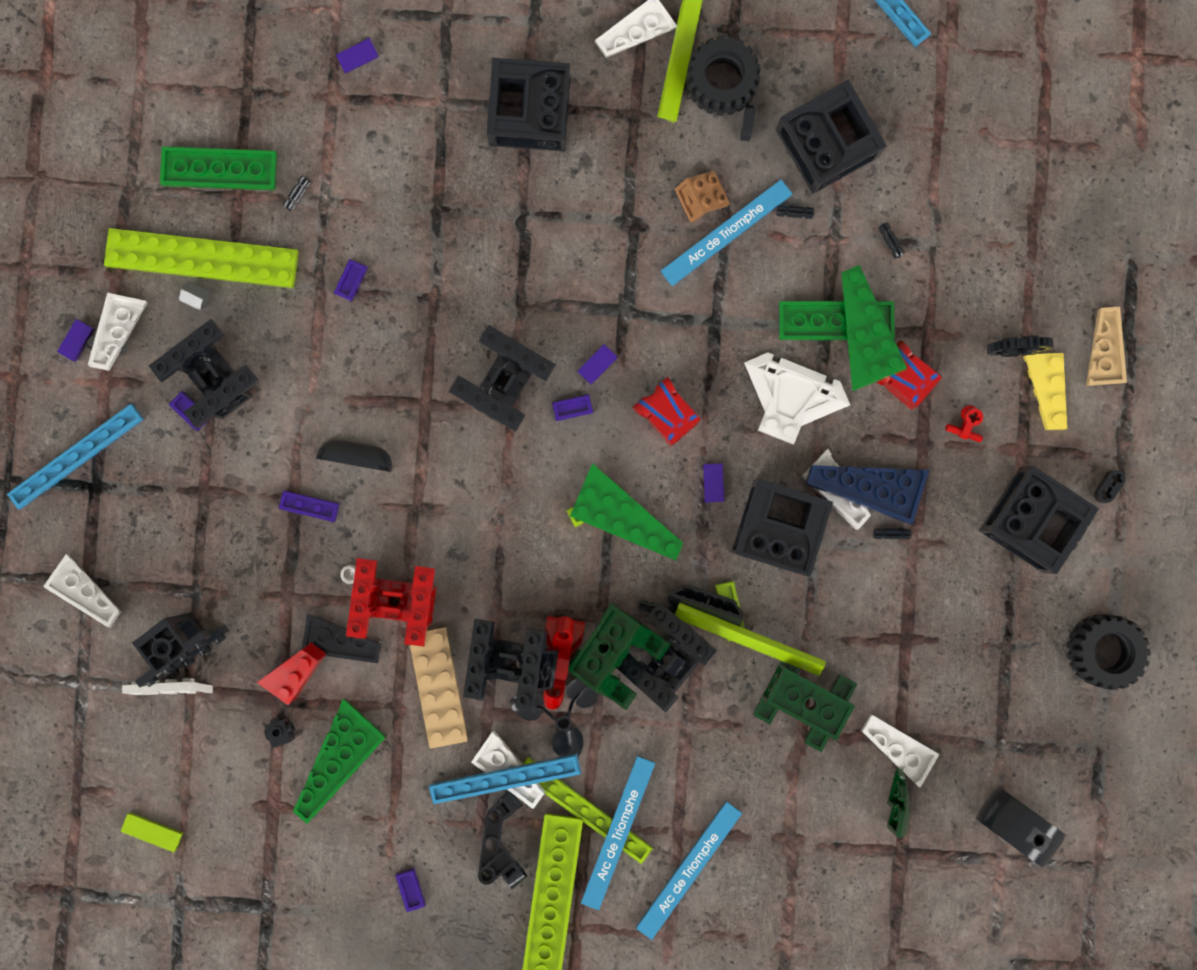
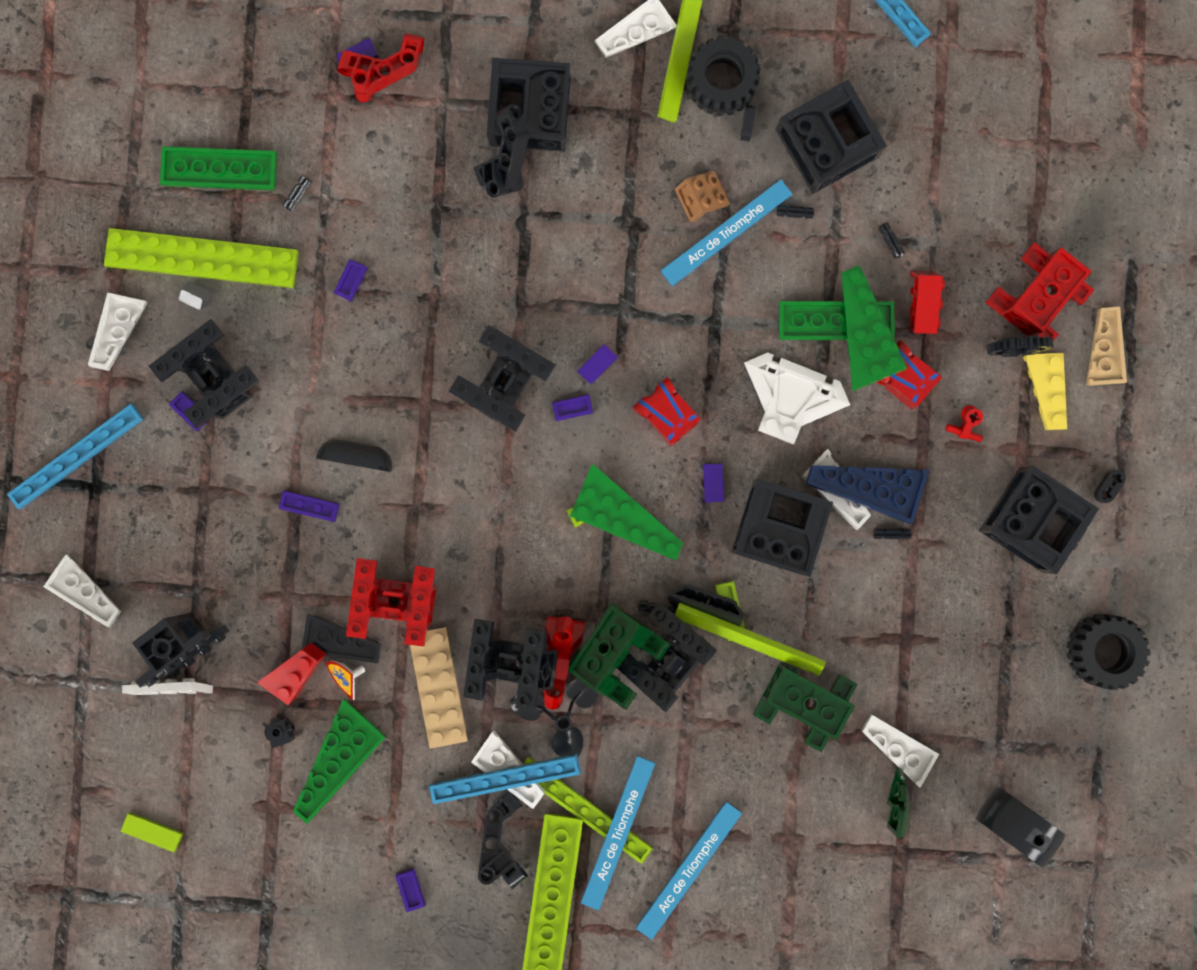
(75, 340): dark purple tile -> none
(344, 676): none -> shield
(347, 574): white plate -> none
(367, 71): none -> red connector
(502, 173): none -> black connector
(926, 302): none -> red wedge
(1035, 307): none -> red piece

